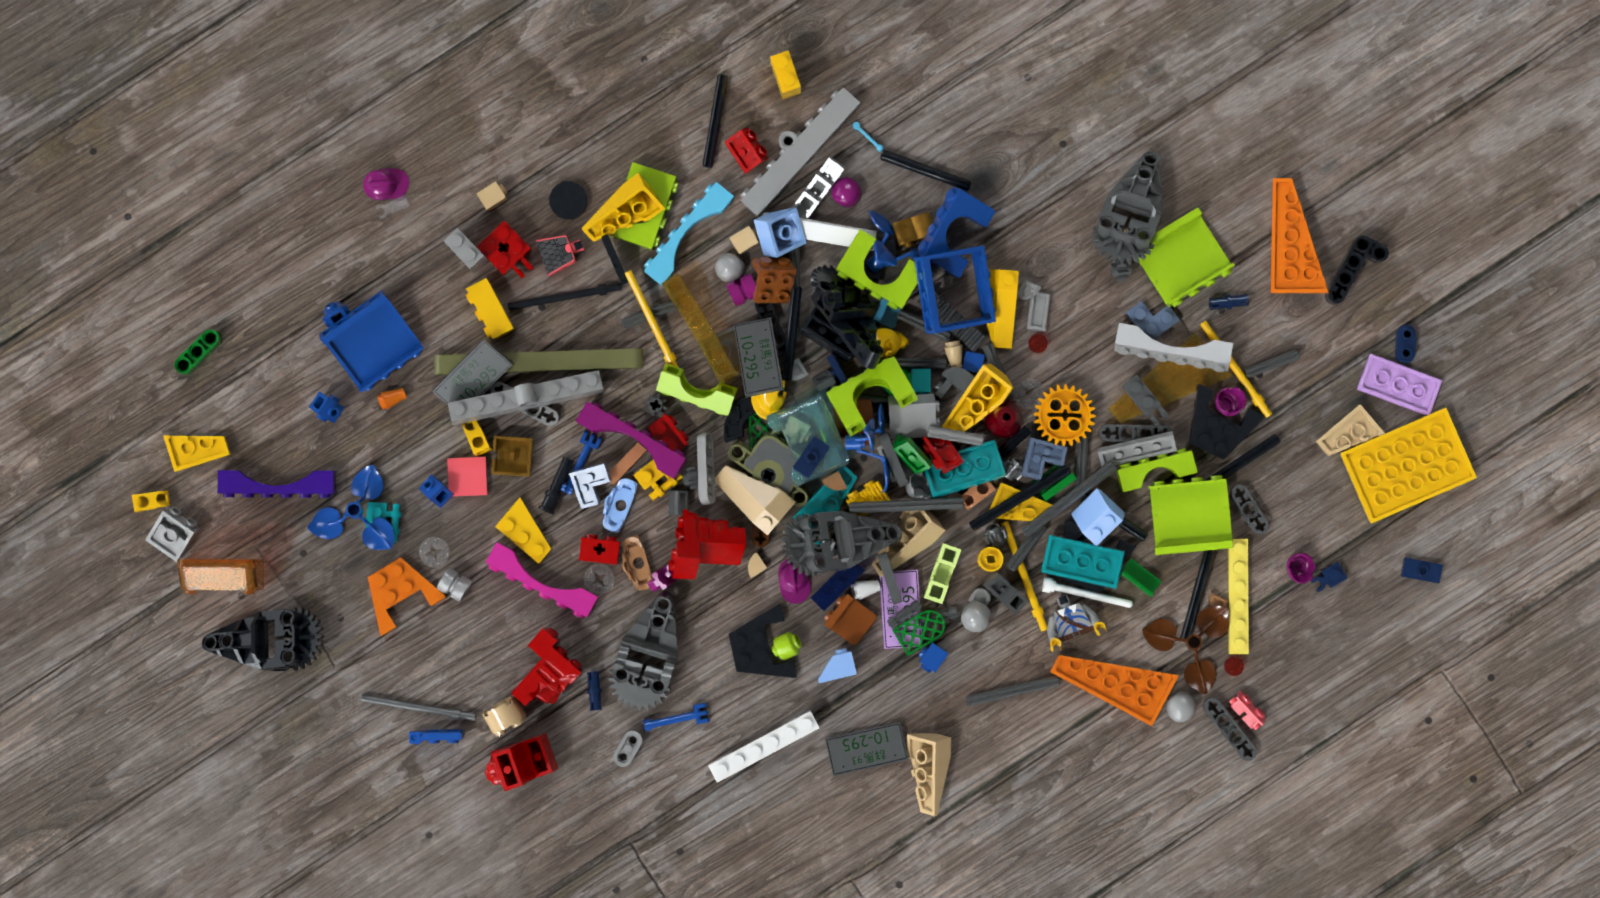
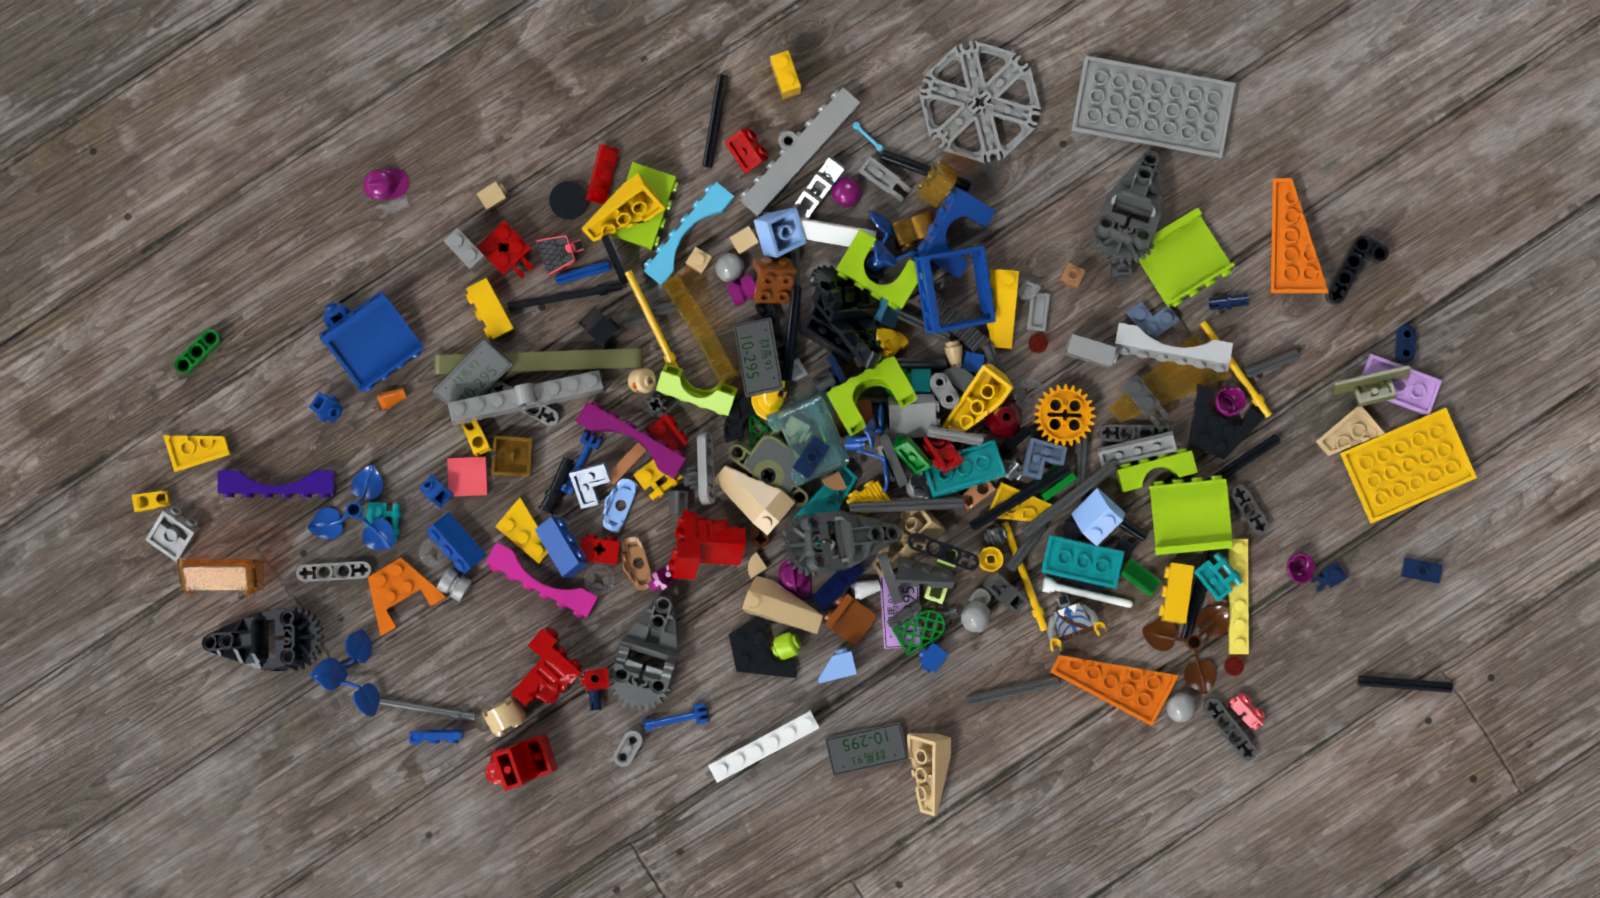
(332, 674): none -> blue plant
(334, 571): none -> light grey beam
(456, 543): none -> blue brick
(561, 546): none -> brick
(583, 272): none -> blue axle
(600, 327): none -> black wedge
(602, 174): none -> red plate
(603, 682): none -> red brick
(642, 380): none -> tan head
(698, 260): none -> tan brick
(774, 602): none -> tan wedge
(883, 177): none -> light grey hinge
(920, 573): none -> dark grey wing
(938, 183): none -> clear yellow brick
(942, 554): none -> black beam
(944, 390): none -> light grey plate
(996, 108): none -> light grey plate
(1071, 276): none -> medium nougat brick
(1091, 351): none -> light grey brick
(1153, 107): none -> light grey plate
(1176, 593): none -> yellow brick
(1214, 581): none -> teal plate
(1373, 387): none -> olive bracket
(1409, 684): none -> black axle

